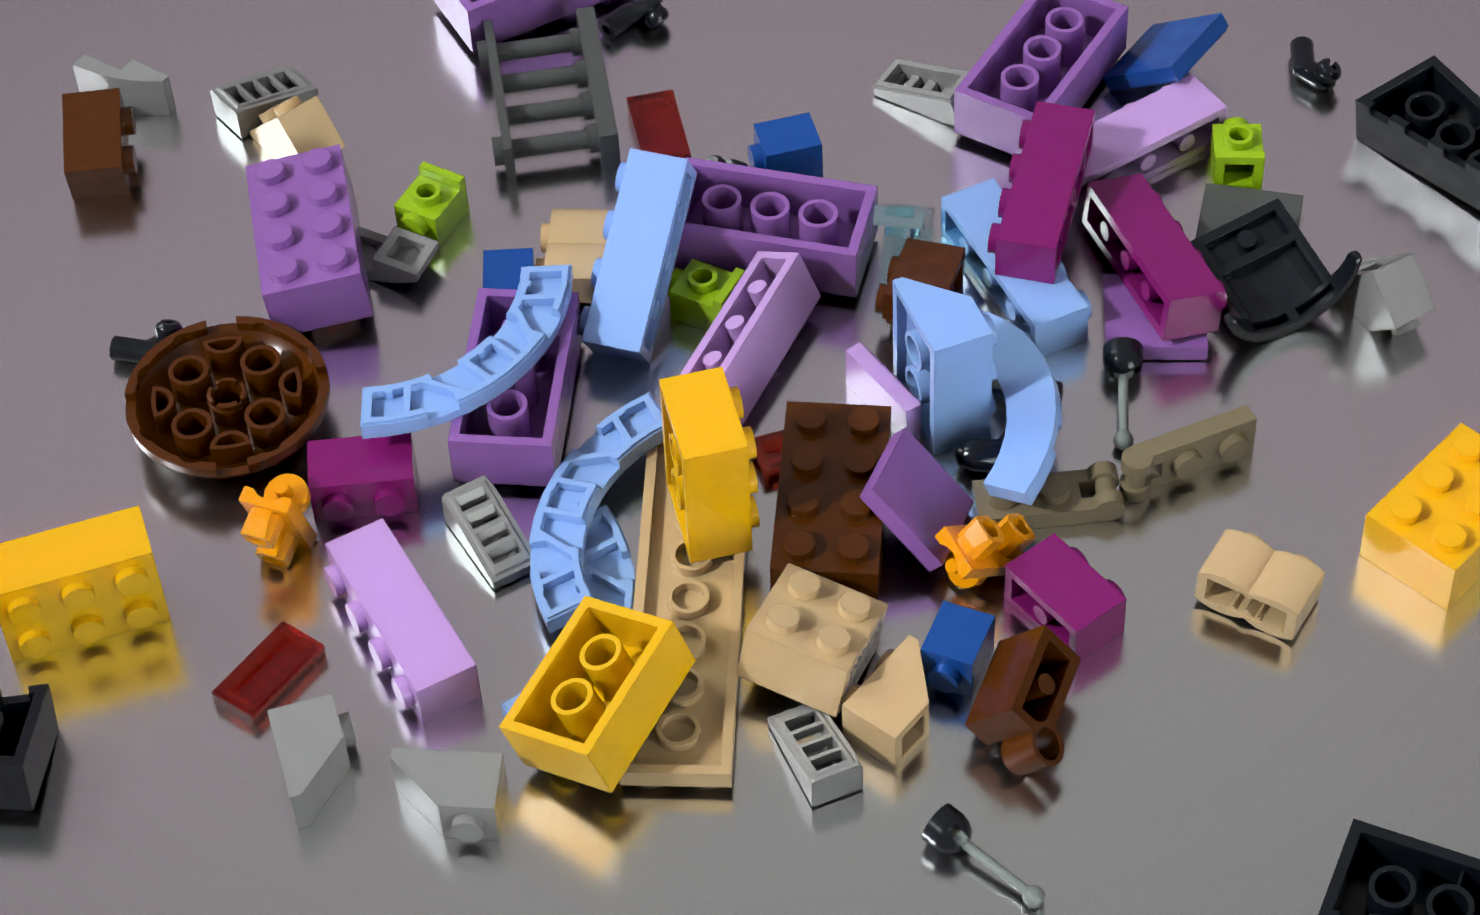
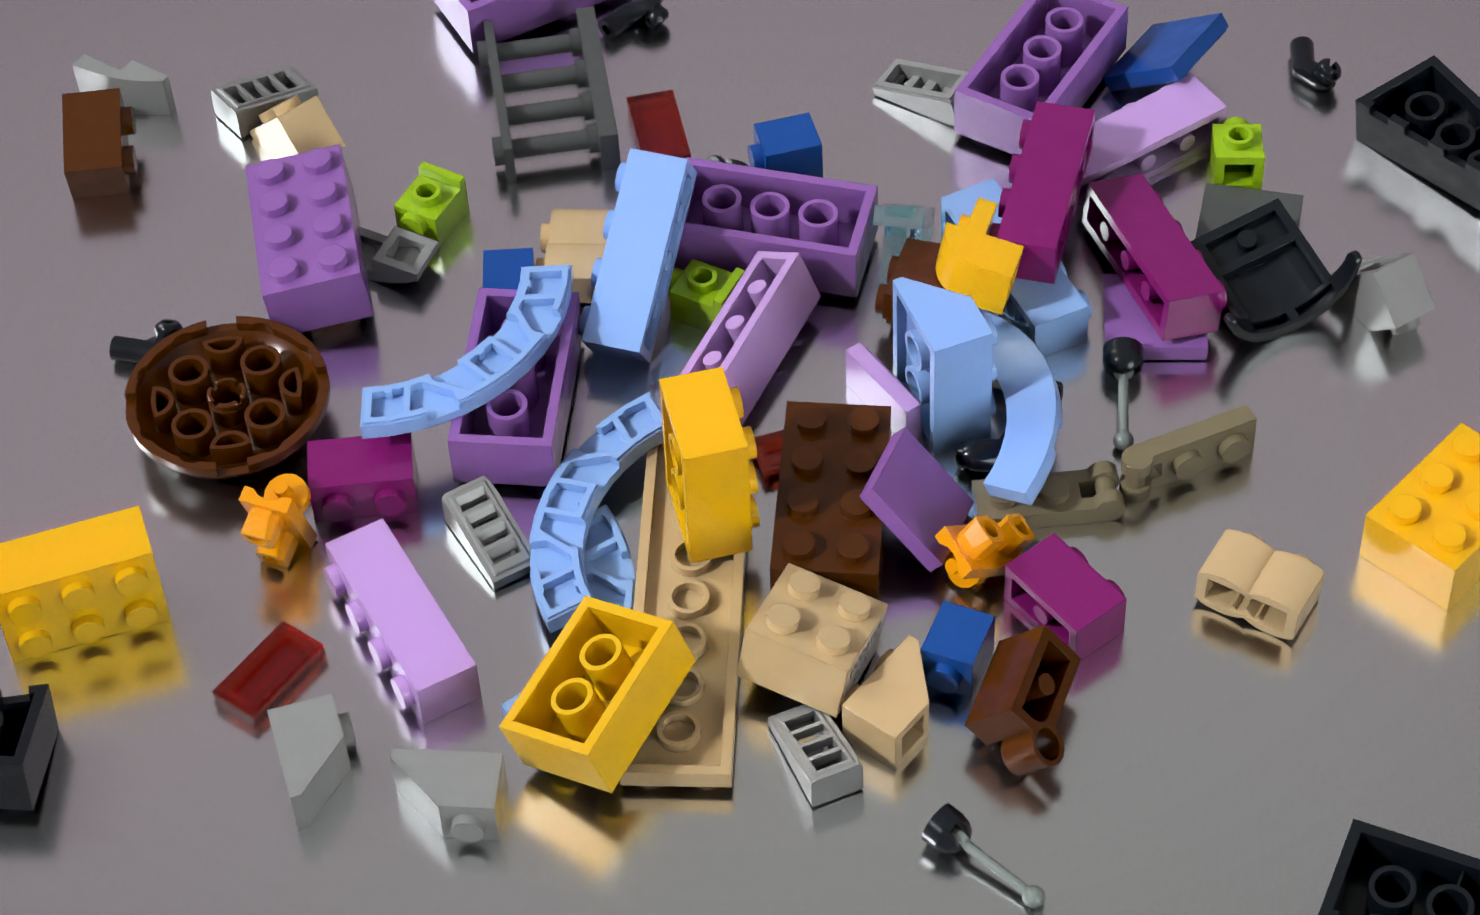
(976, 262): none -> yellow brick

